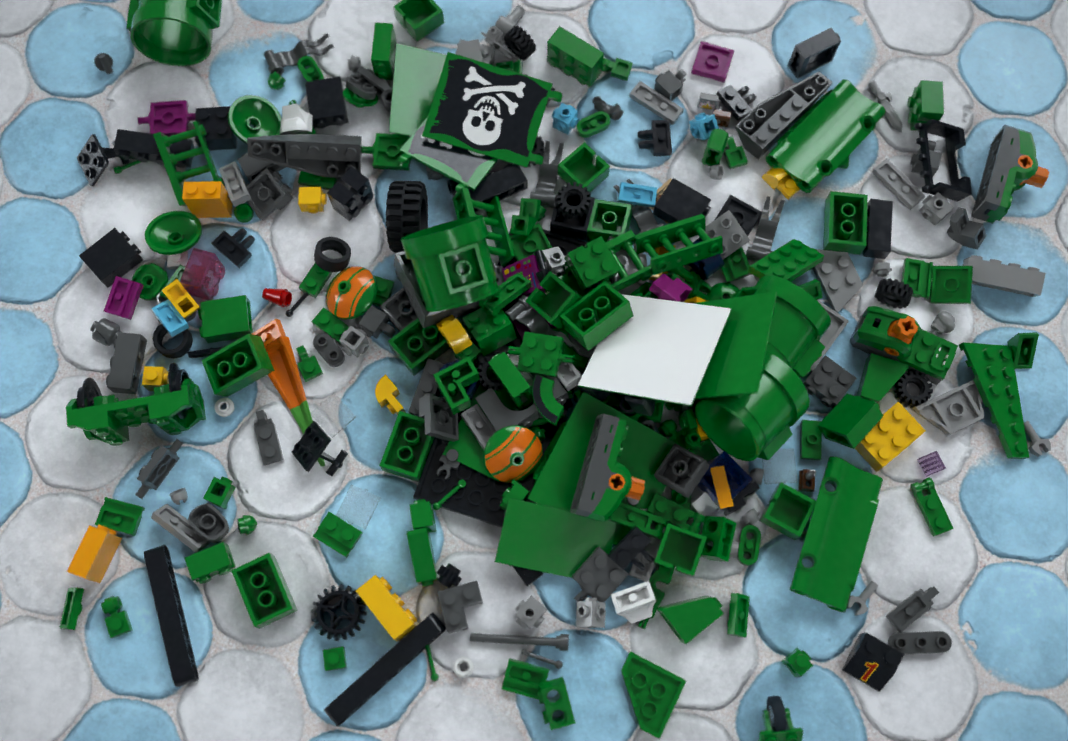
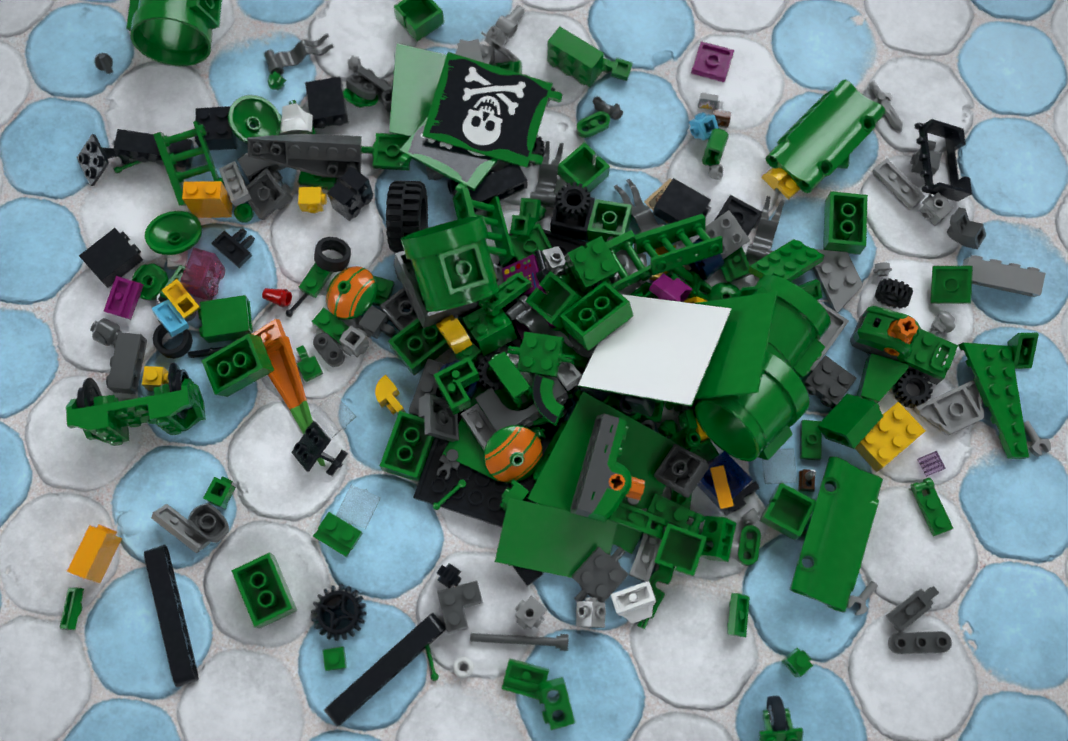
(118, 622): green plate -> none
(120, 516): green plate -> none
(158, 468): dark grey plate -> none
(168, 117): magenta plate -> none
(178, 495): light grey hinge -> none
(210, 563): green brick -> none
(226, 412): white plate -> none
(246, 524): green plate -> none
(267, 439): dark grey hinge -> none
(313, 72): green plate -> none
(383, 50): green brick -> none
(387, 607): yellow brick -> none
(422, 515): green brick -> none
(422, 556): green slope -> none
(520, 43): black tyre -> none
(558, 664): dark grey hinge -> none
(565, 118): medium azure brick -> none
(630, 547): black hinge -> none
(637, 194): medium azure plate -> none
(651, 692): green plate -> none
(656, 102): light grey plate -> none
(660, 136): black hinge -> none
(670, 85): dark grey brick -> none
(691, 616): green slope -> none
(704, 505): white slope -> none
(734, 102): hinge -> none
(734, 155): green plate -> none
(757, 475): light grey hinge -> none
(779, 113): dark grey wedge -> none
(814, 52): black window -> none
(872, 661): black slope -> none
(878, 228): black brick -> none
(918, 276): green plate -> none
(926, 103): green piece -> none
(1007, 169): piece -> none

